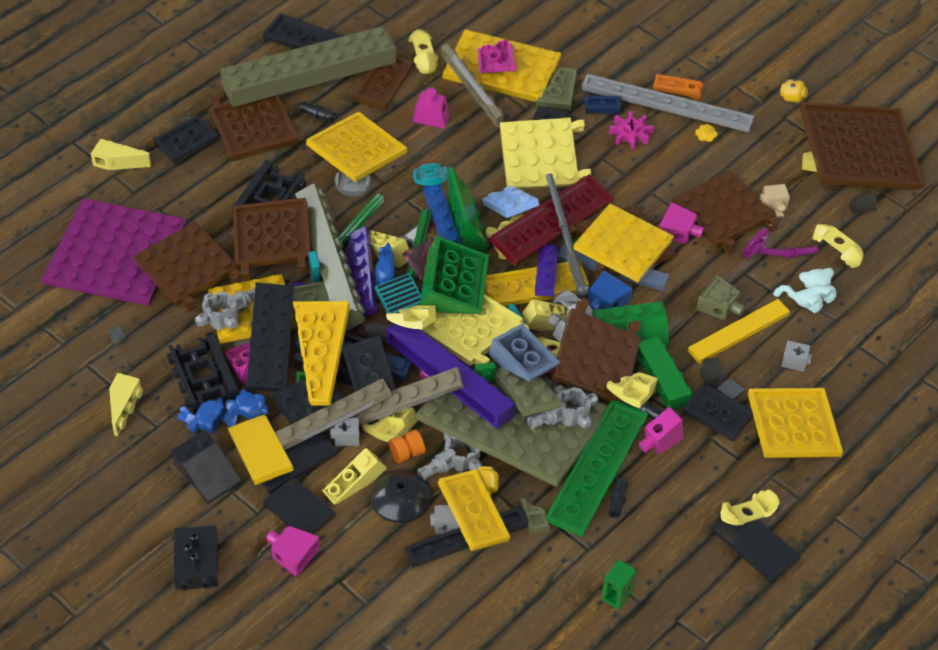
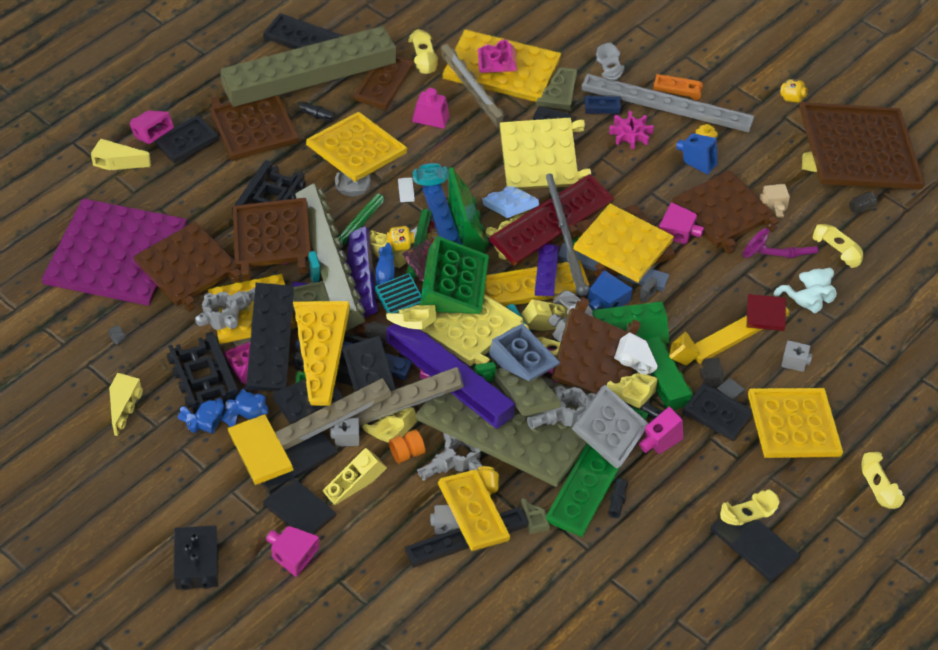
(151, 125): none -> dark pink torso
(205, 466): black slope -> none
(400, 238): none -> yellow head
(400, 504): black dish -> none
(406, 189): none -> white sticker
(607, 55): none -> light grey piece
(610, 426): none -> light grey plate
(618, 584): green brick -> none
(635, 353): none -> white slope
(648, 289): none -> dark grey tile
(683, 349): none -> yellow slope
(699, 152): none -> blue torso
(720, 299): olive torso -> none
(766, 312): none -> dark red tile
(886, 494): none -> light yellow piece

